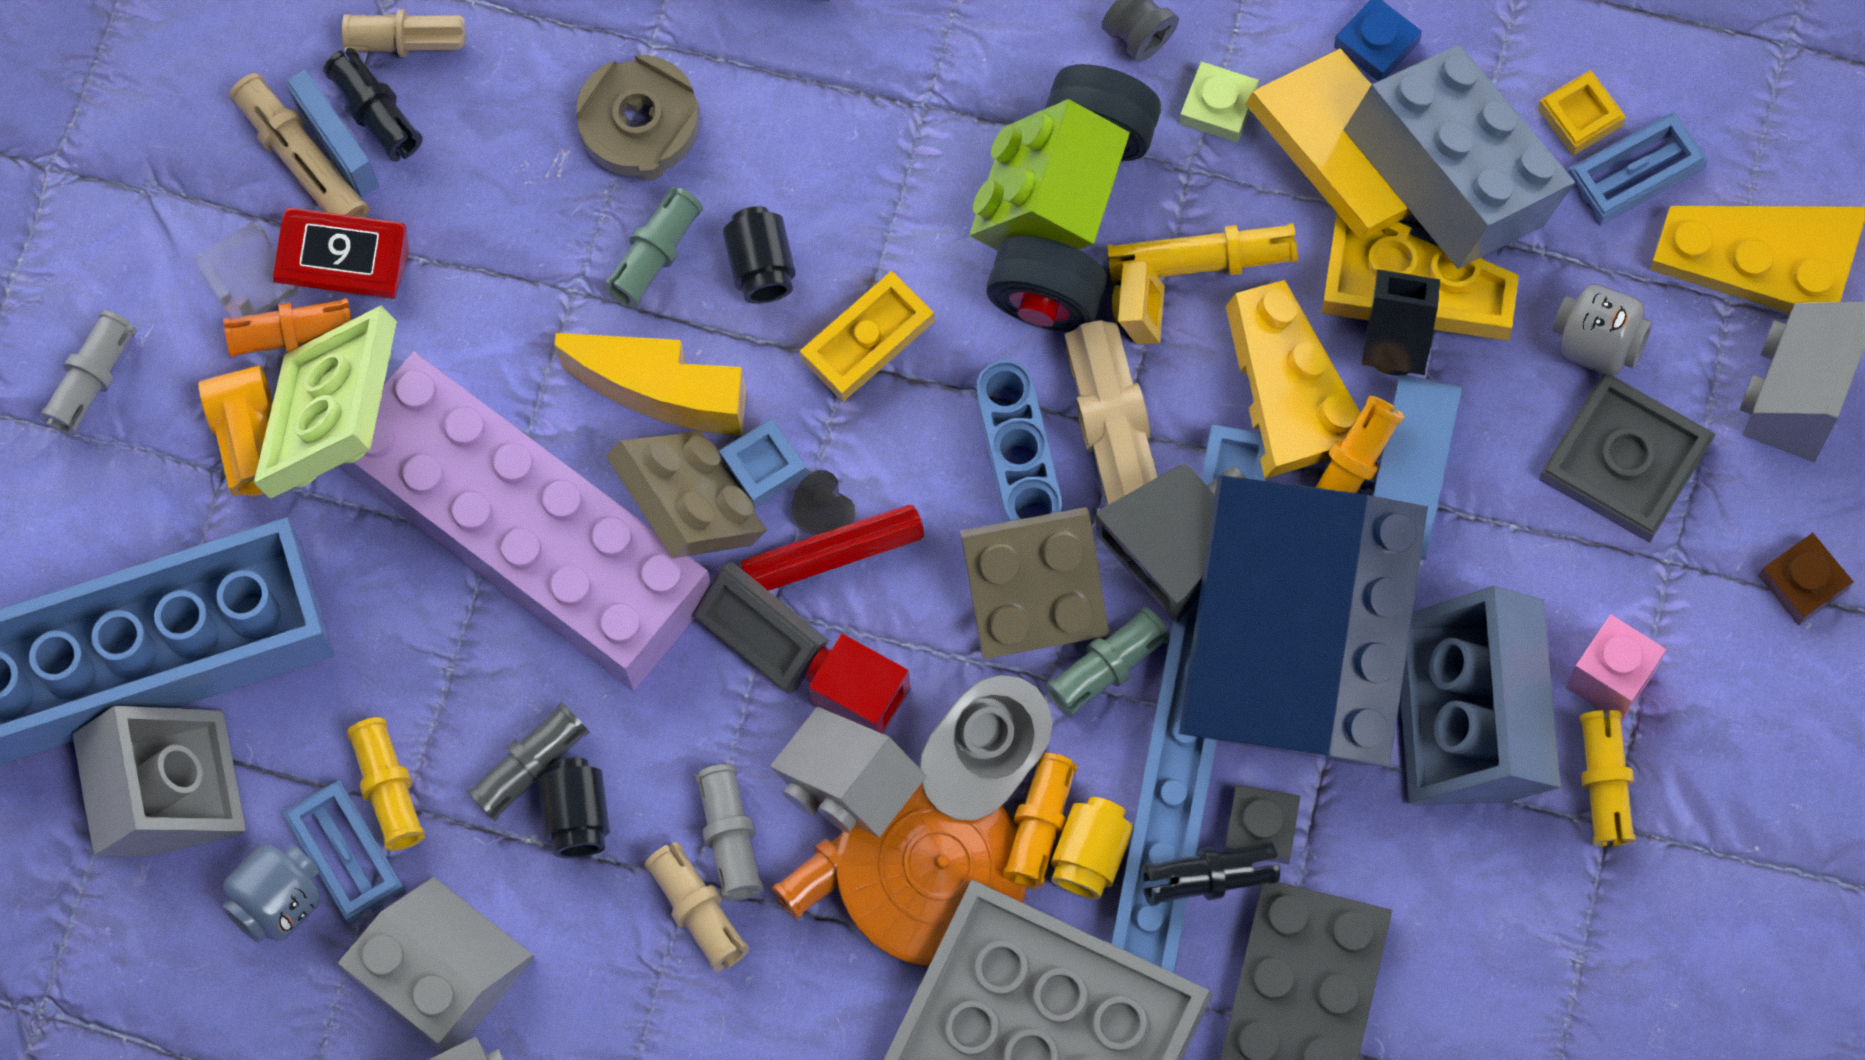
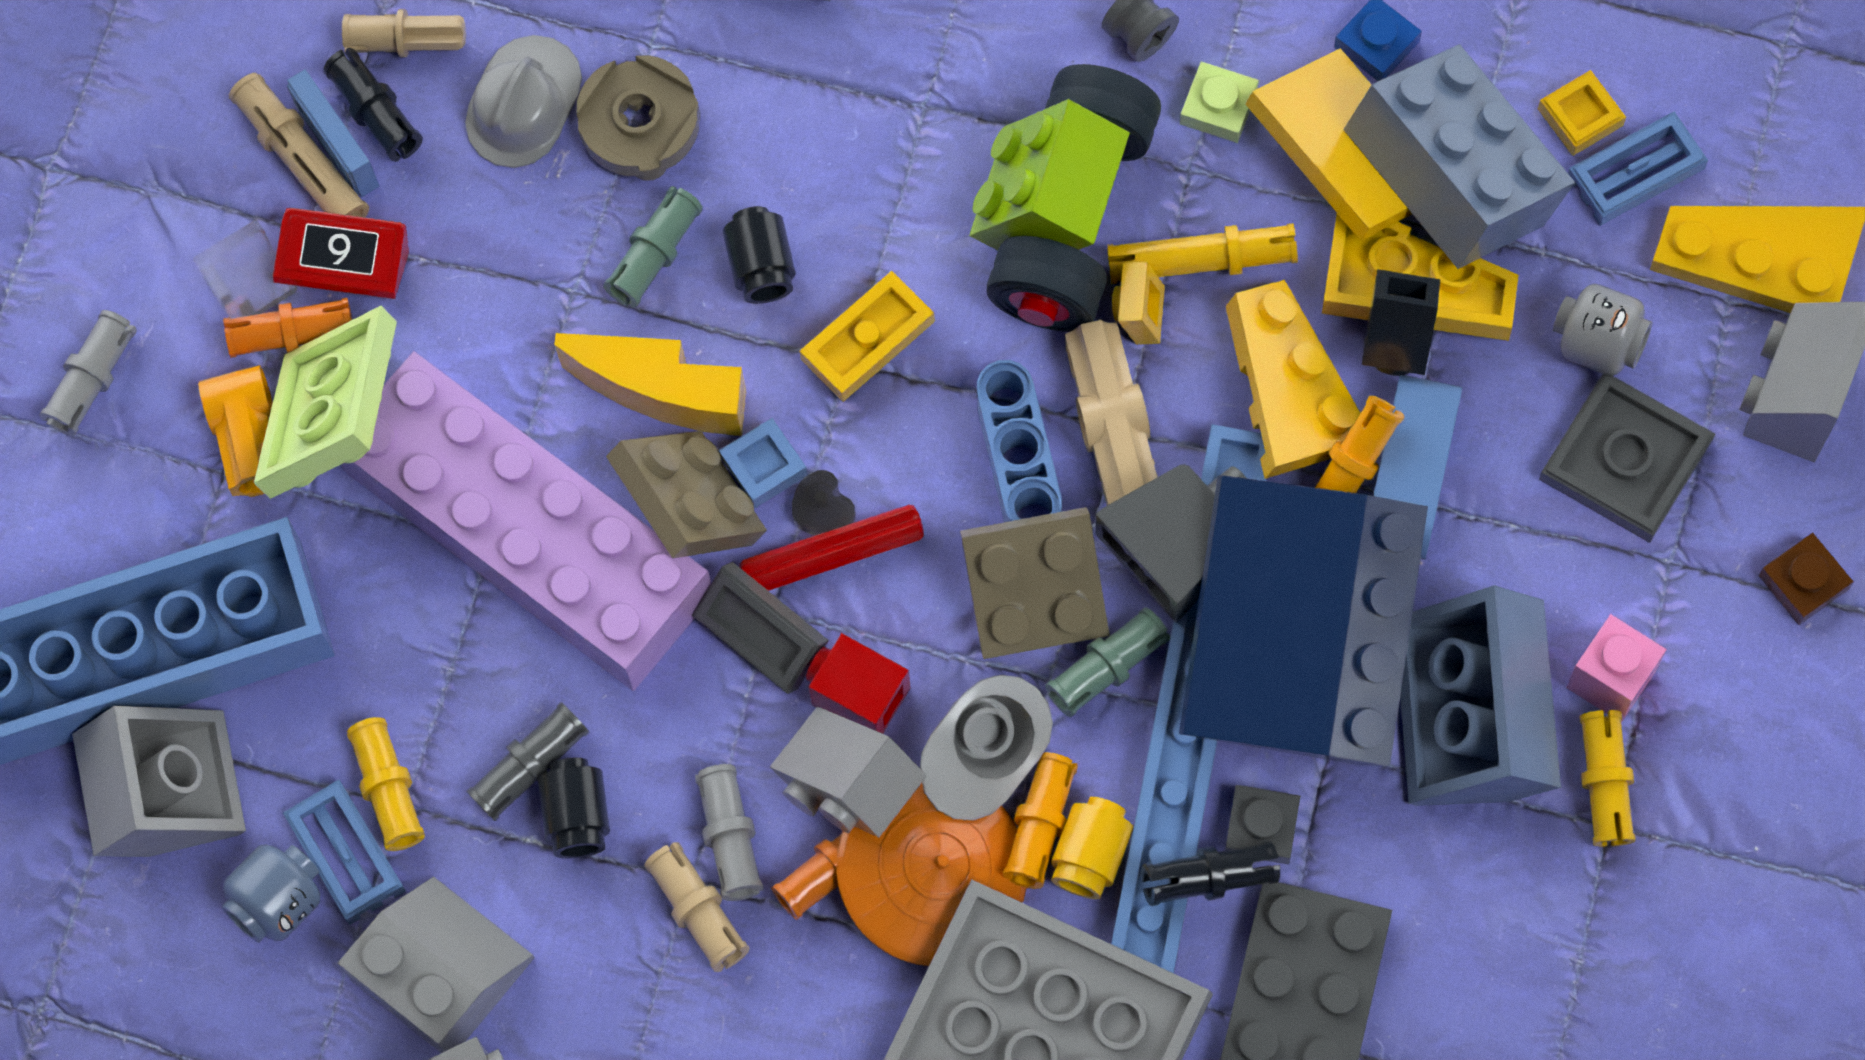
(523, 101): none -> light grey piece

